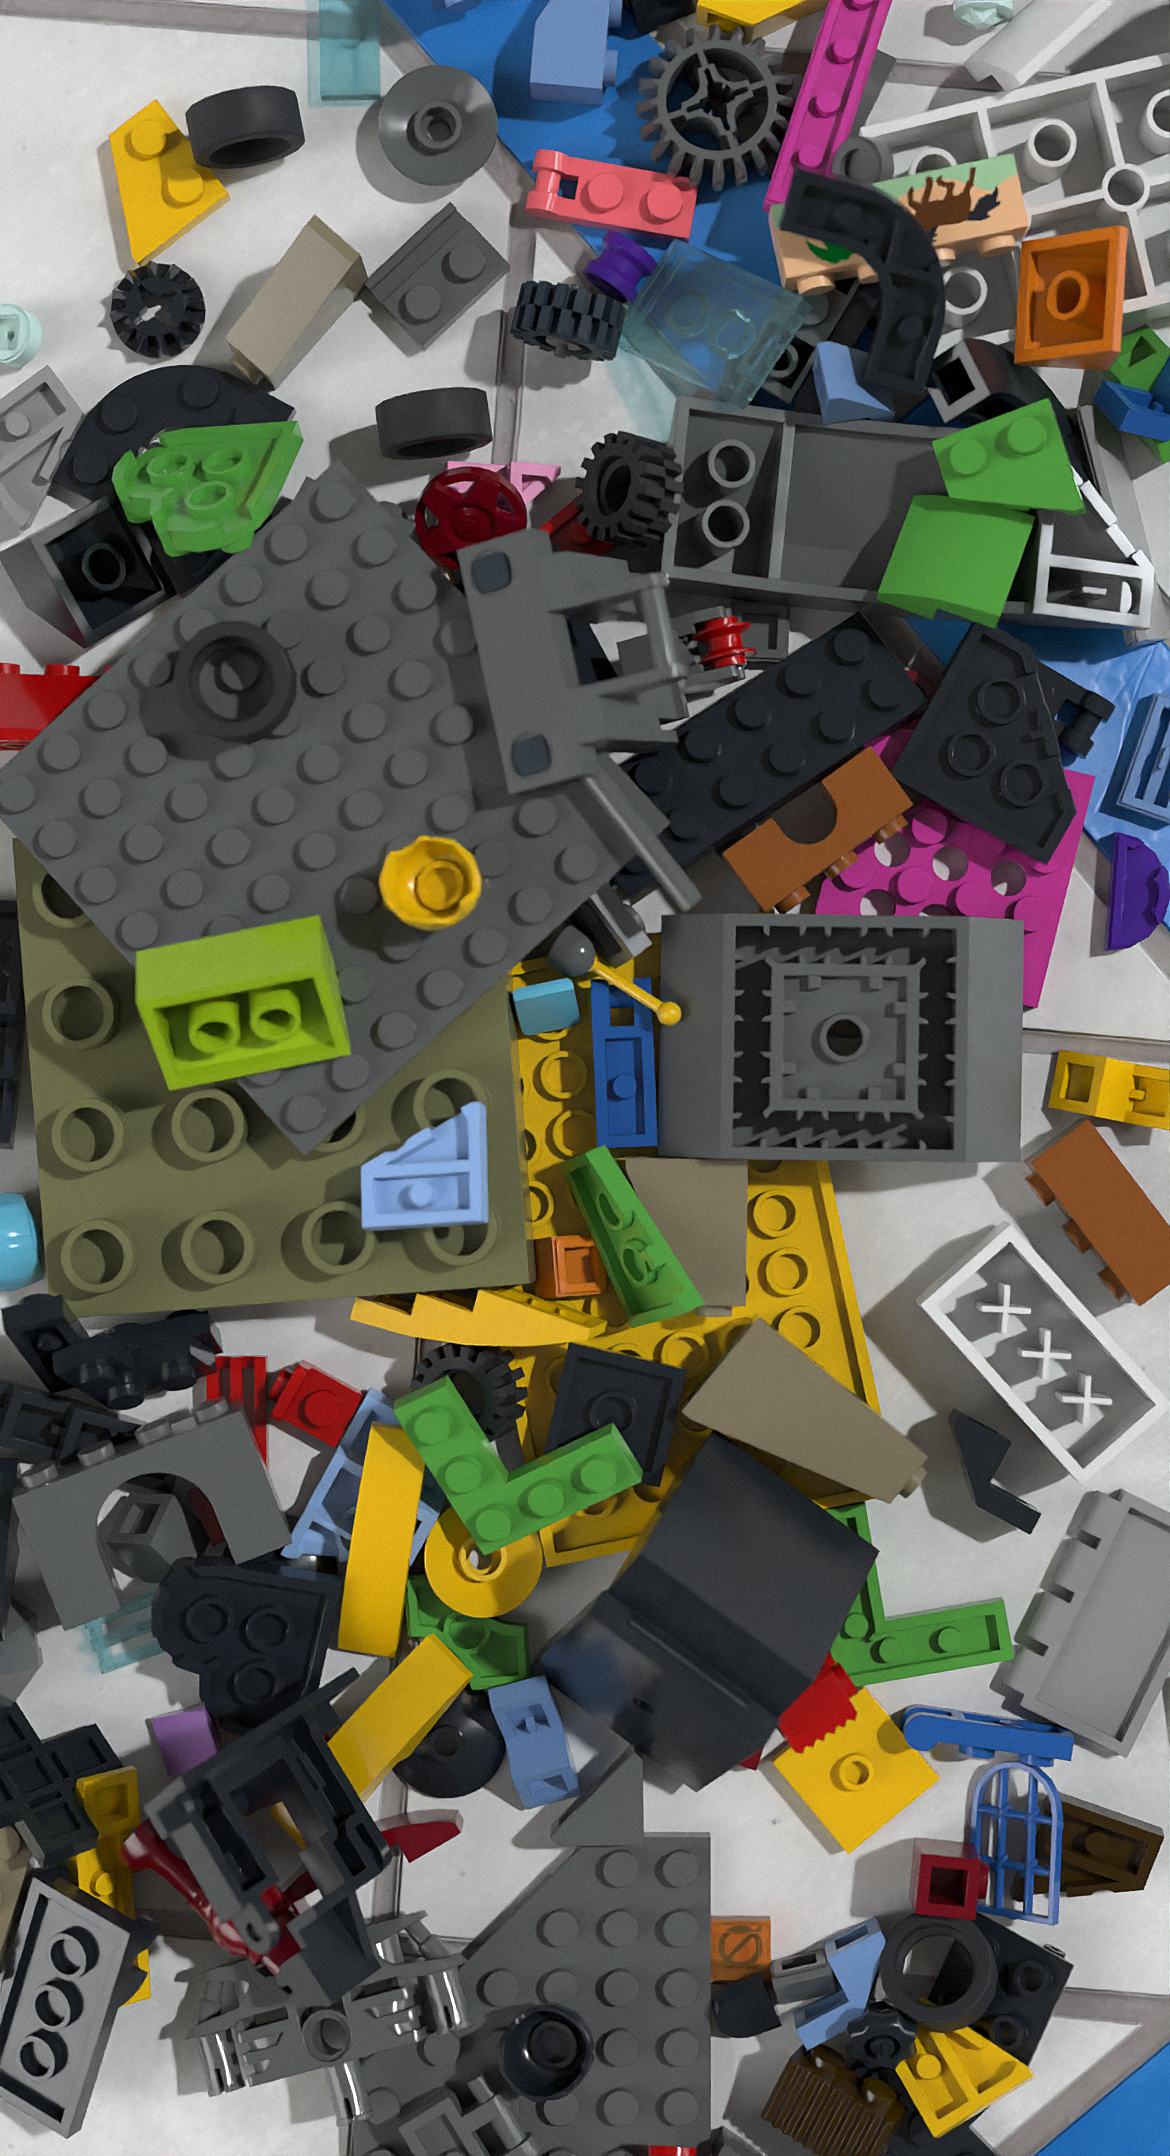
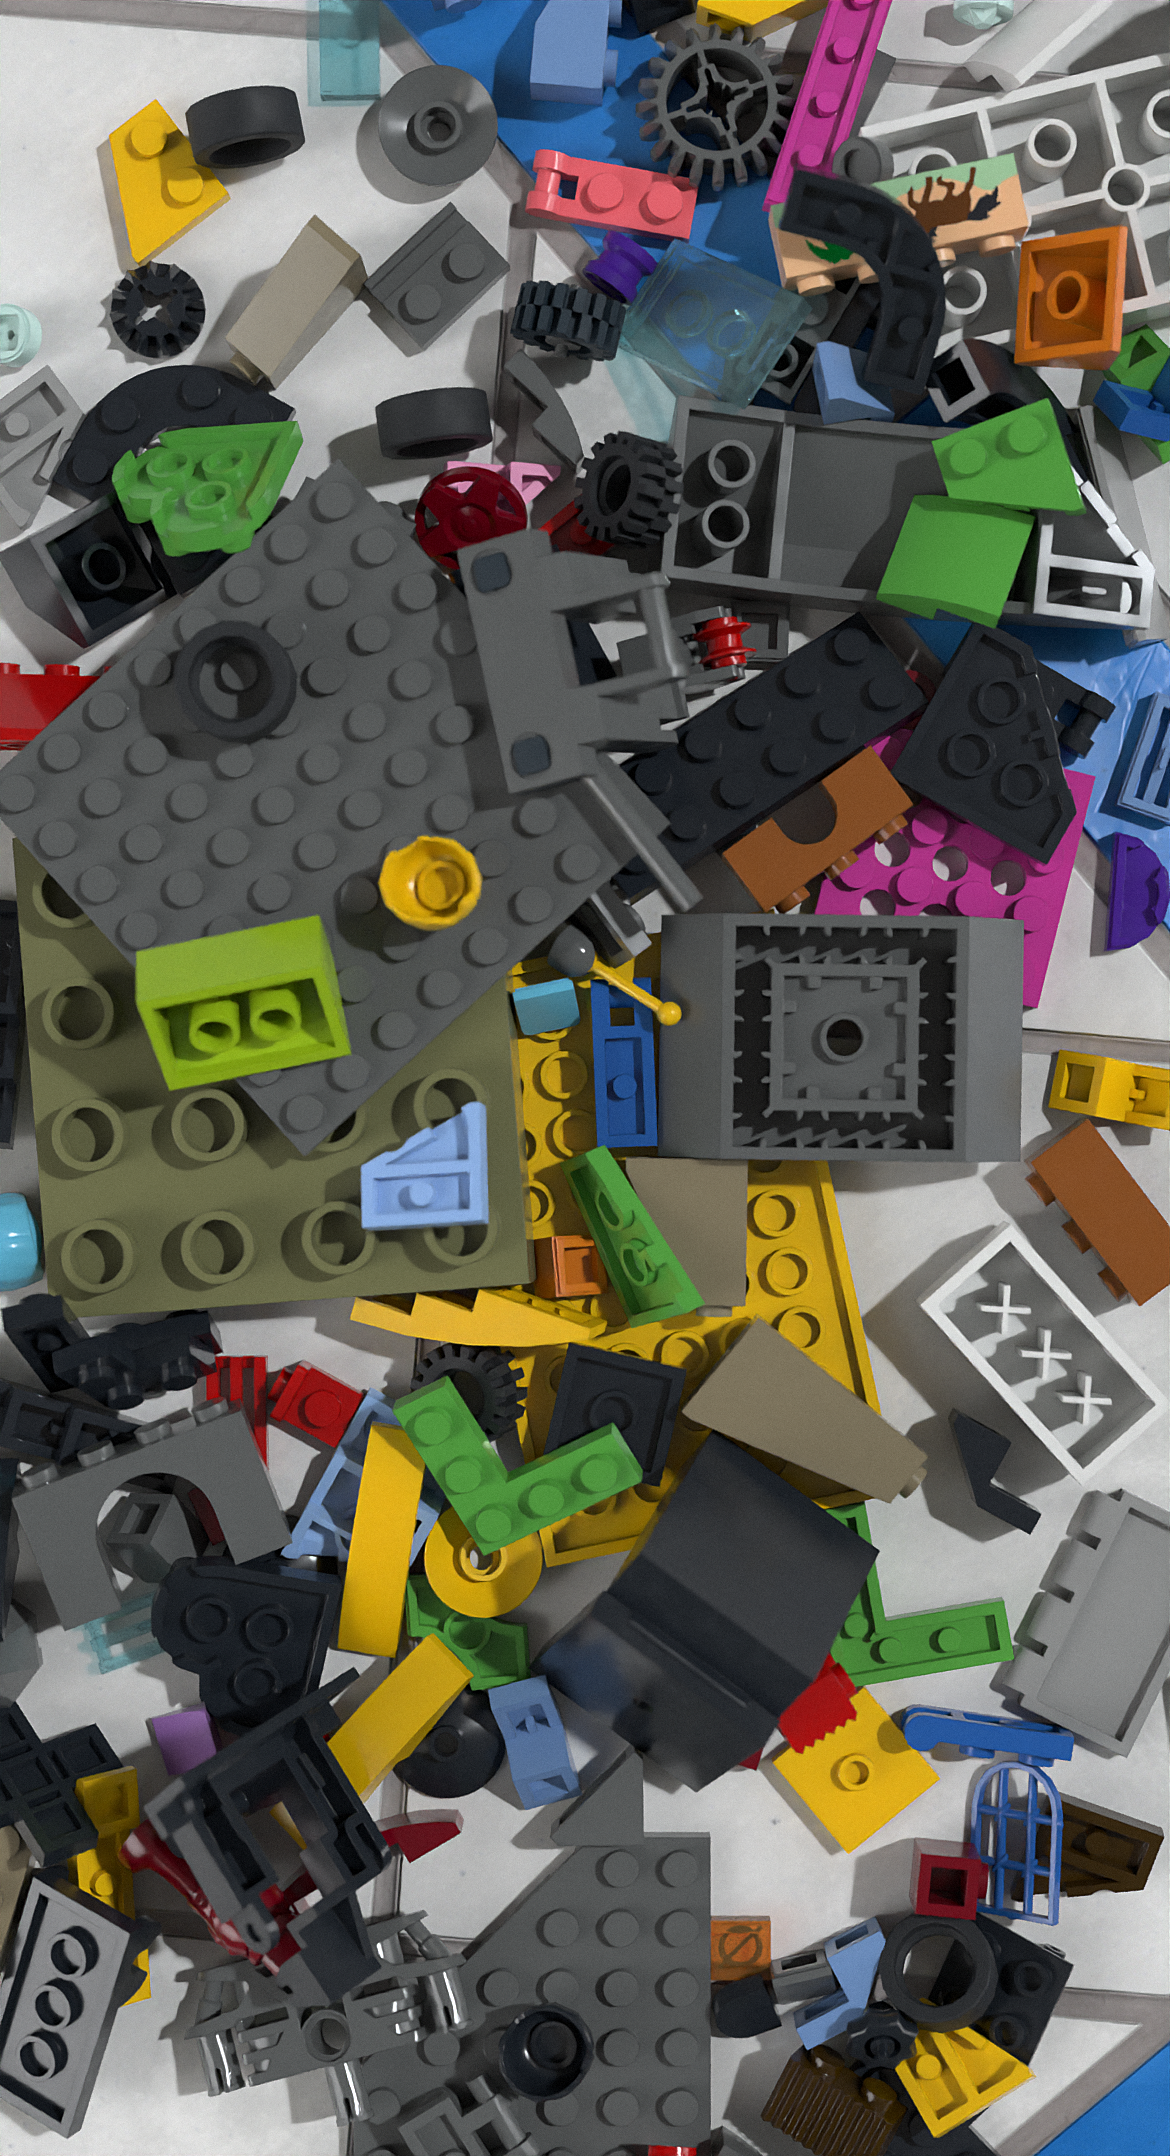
(554, 426): none -> dark grey slope

